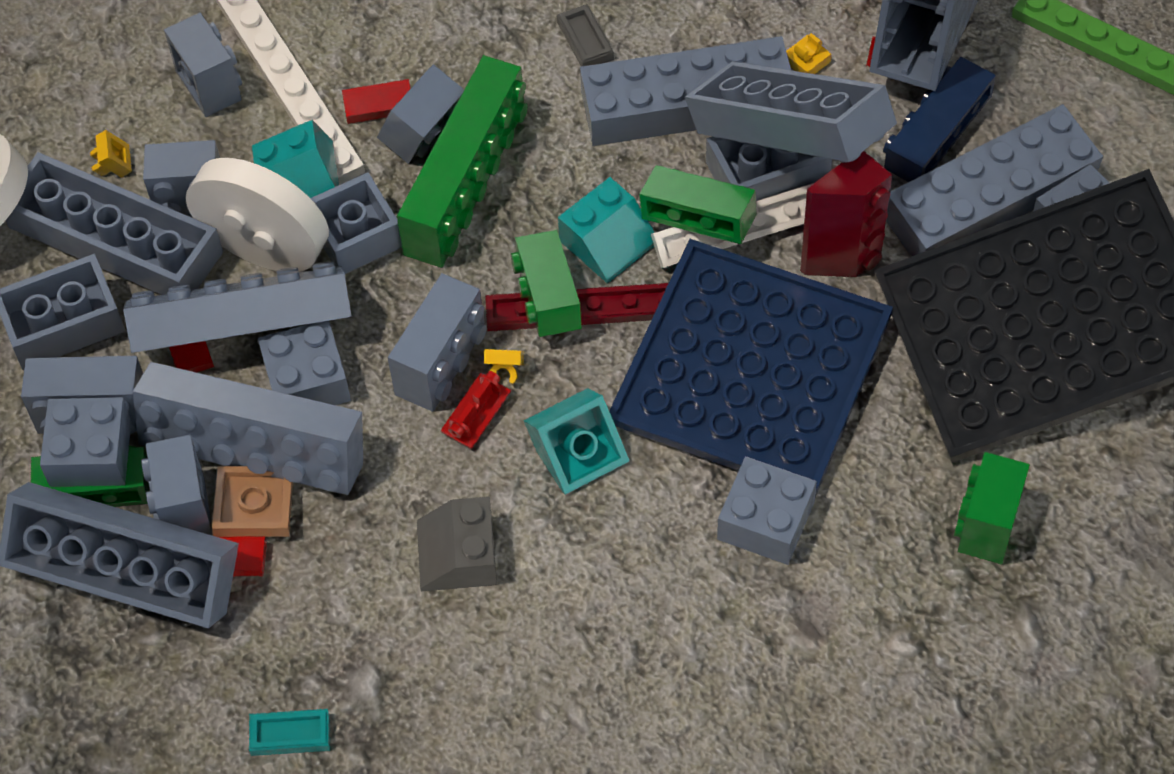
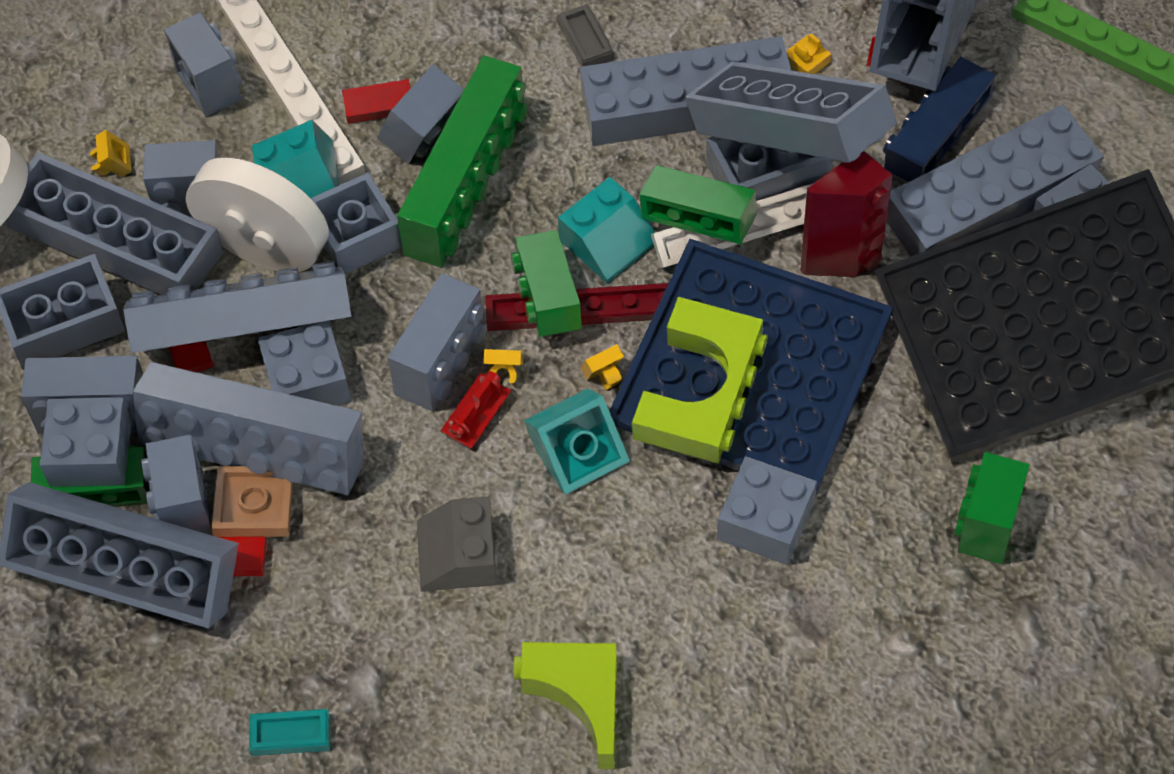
(579, 679): none -> lime arch
(604, 366): none -> yellow tile
(704, 426): none -> lime arch

